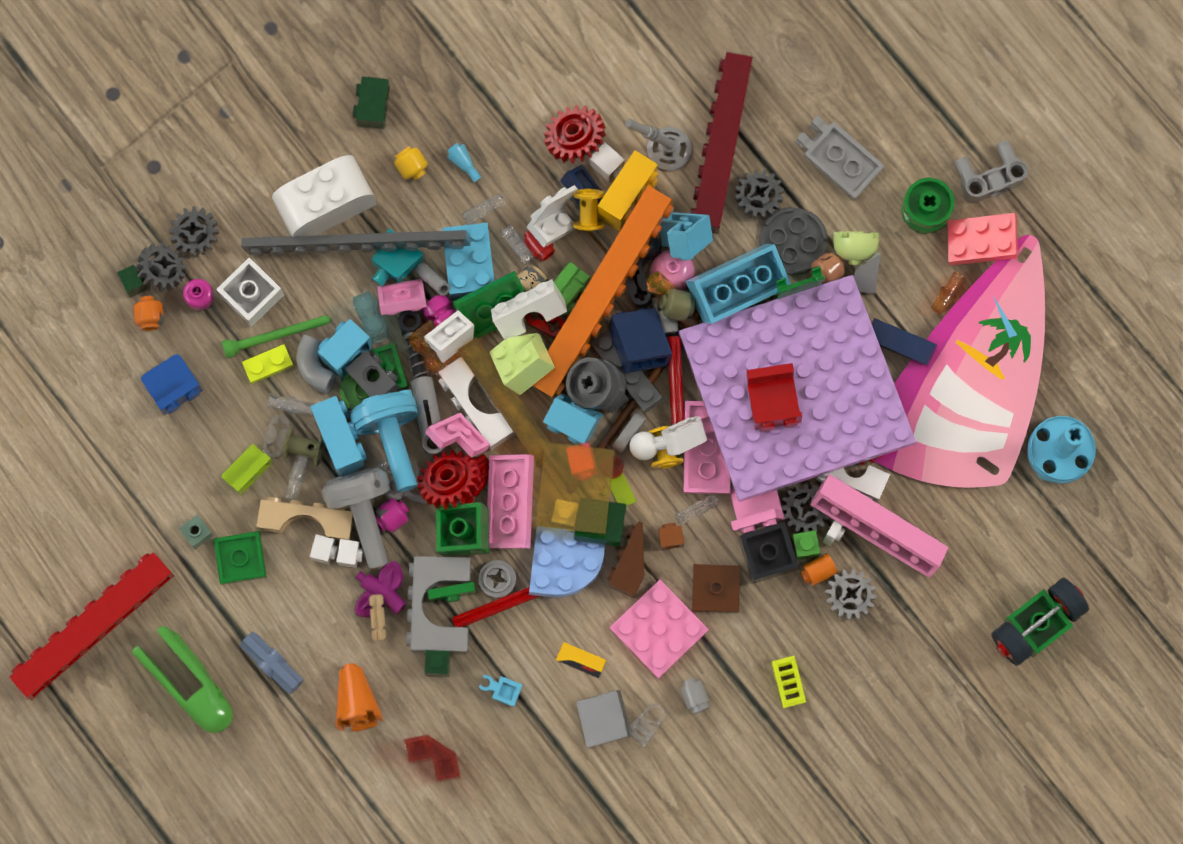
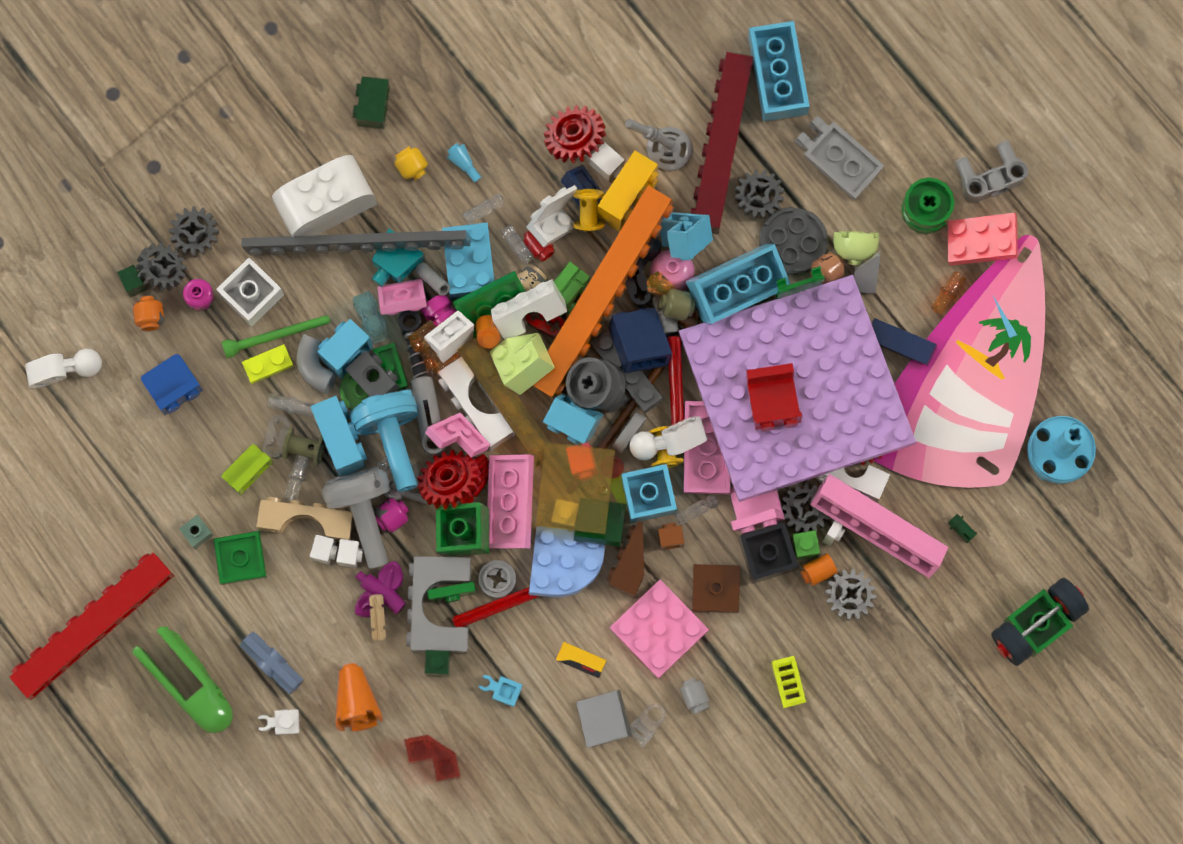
(54, 367): none -> white beam
(284, 722): none -> white plate
(487, 333): none -> orange brick
(648, 493): none -> medium azure brick
(778, 71): none -> medium azure brick
(962, 528): none -> dark green pin

